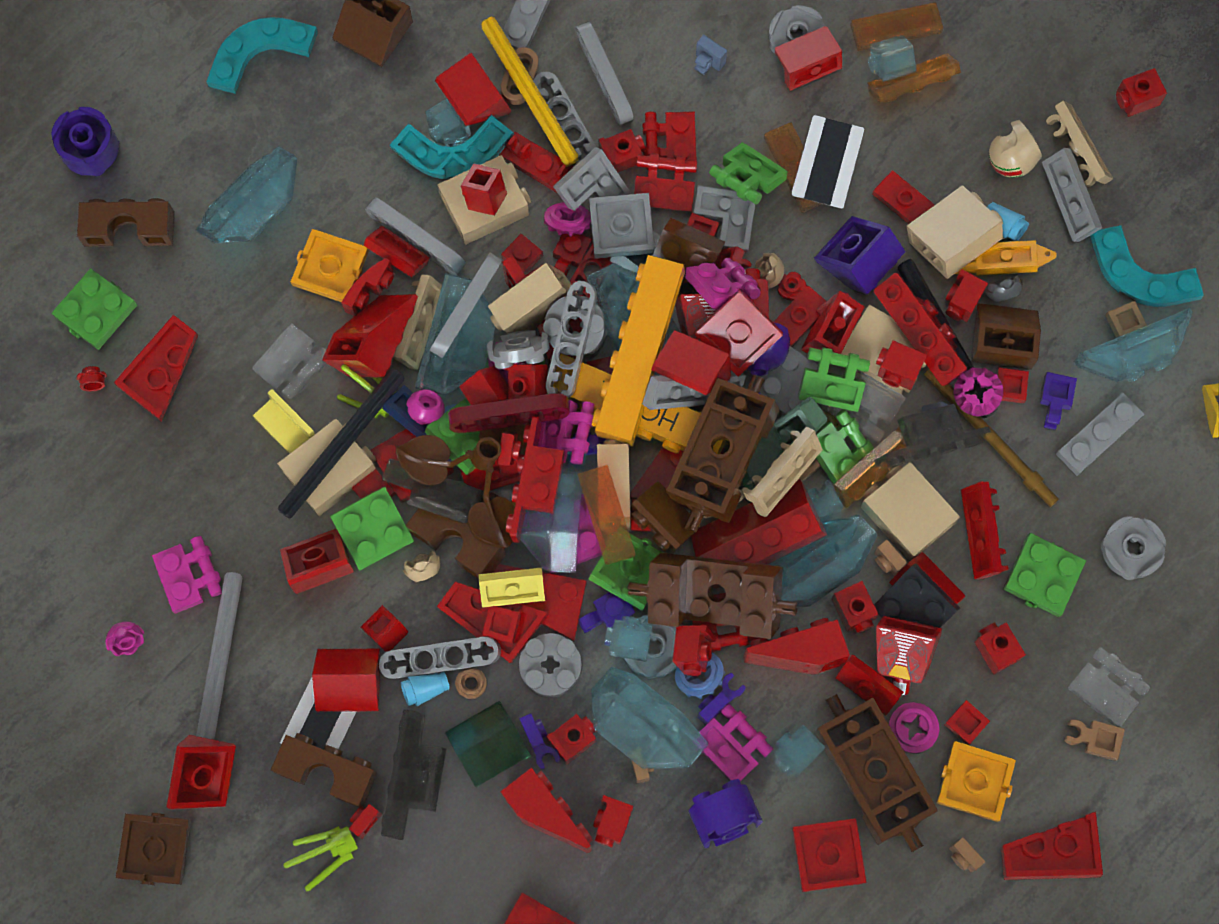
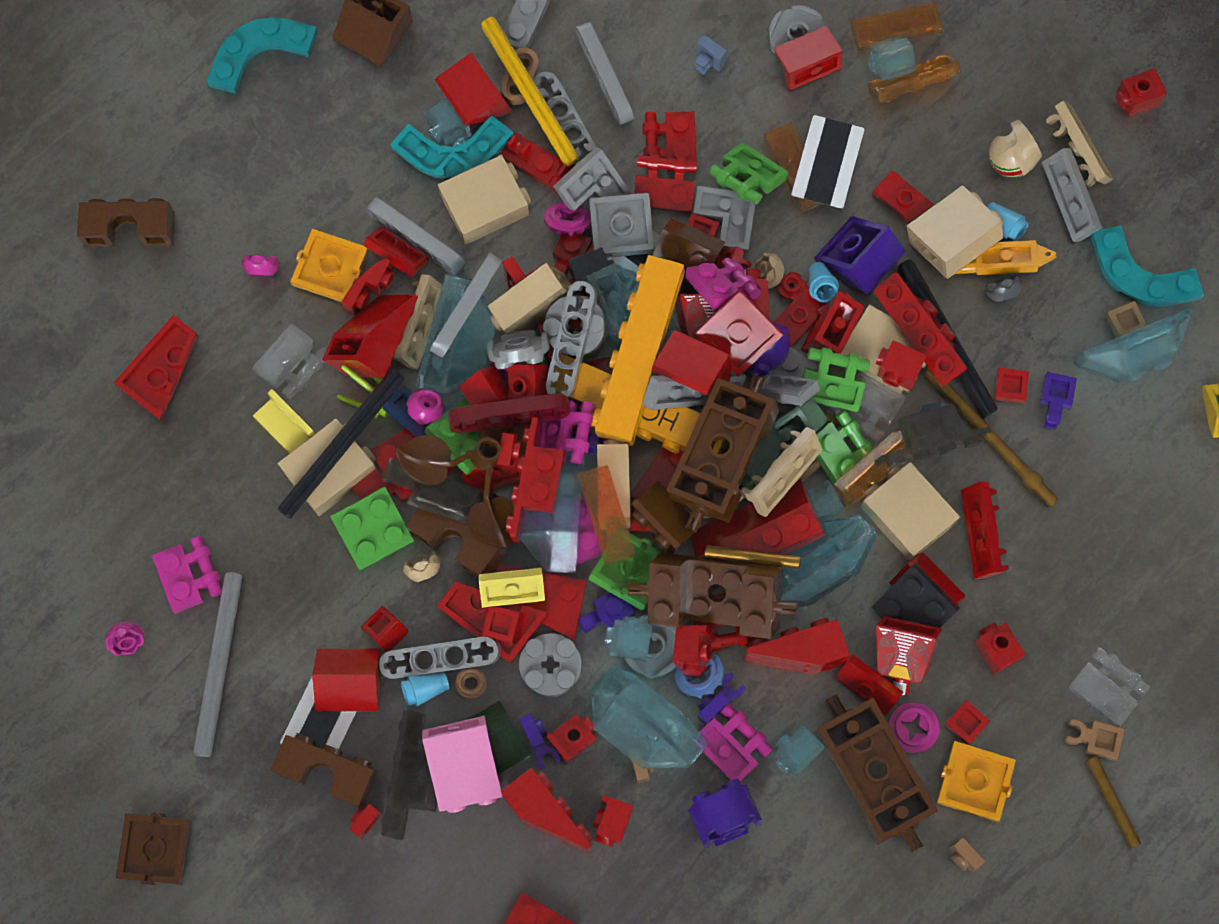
(85, 141): dark purple brick -> none
(91, 378): red plate -> none
(94, 309): bright green plate -> none
(201, 773): red slope -> none
(251, 200): clear light blue wedge -> none
(260, 265): none -> dark pink plate
(316, 561): red slope -> none
(339, 843): lime plant -> none
(461, 764): none -> bright pink panel
(484, 189): red brick -> none
(524, 253): red plate -> none
(587, 264): none -> black brick
(620, 158): red brick -> none
(750, 556): none -> pearl gold bar
(788, 388): none -> light grey plate
(822, 283): none -> medium azure cone
(829, 855): red plate -> none
(855, 607): red brick -> none
(889, 558): medium nougat plate -> none
(964, 296): red brick -> none
(970, 403): dark pink gear -> none
(1006, 336): reddish brown slope -> none
(1044, 575): bright green plate -> none
(1057, 853): red wing -> none
(1100, 434): light grey plate -> none
(1113, 802): none -> pearl gold bar
(1129, 564): light grey plate -> none

